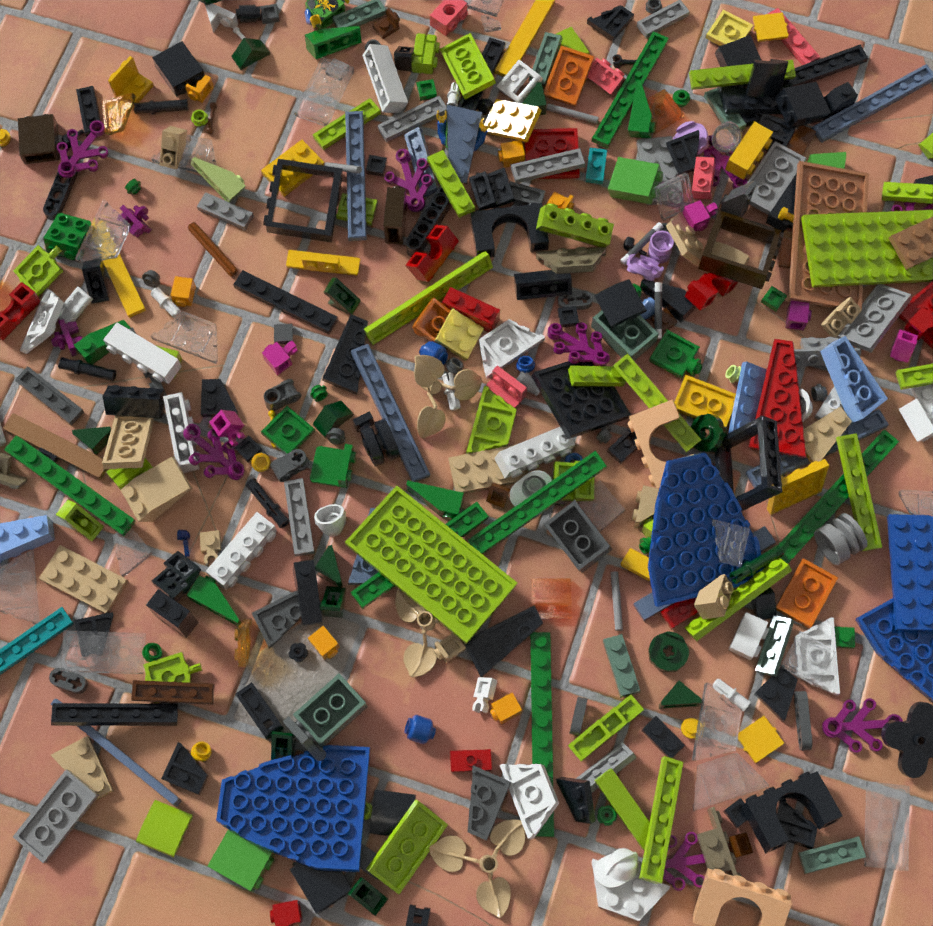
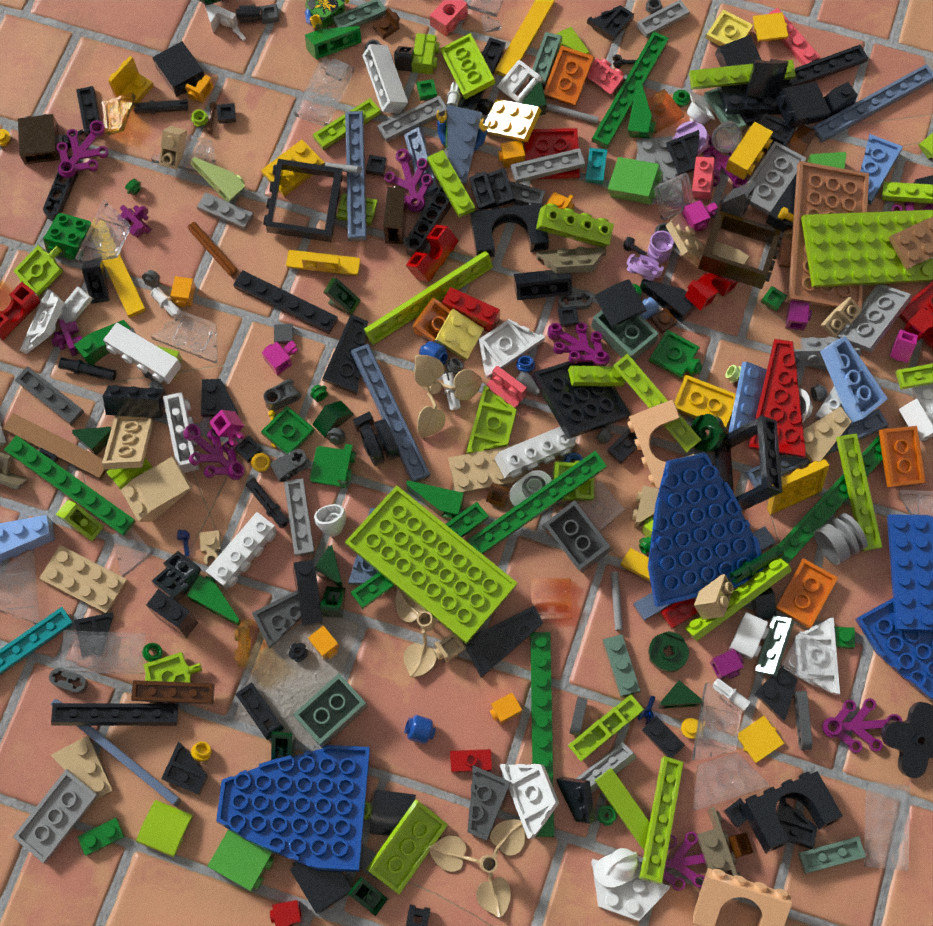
(101, 837): none -> green plate
(226, 113): none -> black plate
(249, 52): dark green slope -> none
(305, 738): dark grey plate -> none
(484, 692): white plate -> none
(642, 242): dark grey bar -> none
(647, 713): none -> clear blue hand
(658, 309): dark grey bar -> none
(699, 110): none -> white piece
(727, 664): none -> magenta brick
(731, 542): clear wing -> none
(878, 162): none -> medium blue wing
(902, 456): none -> orange plate

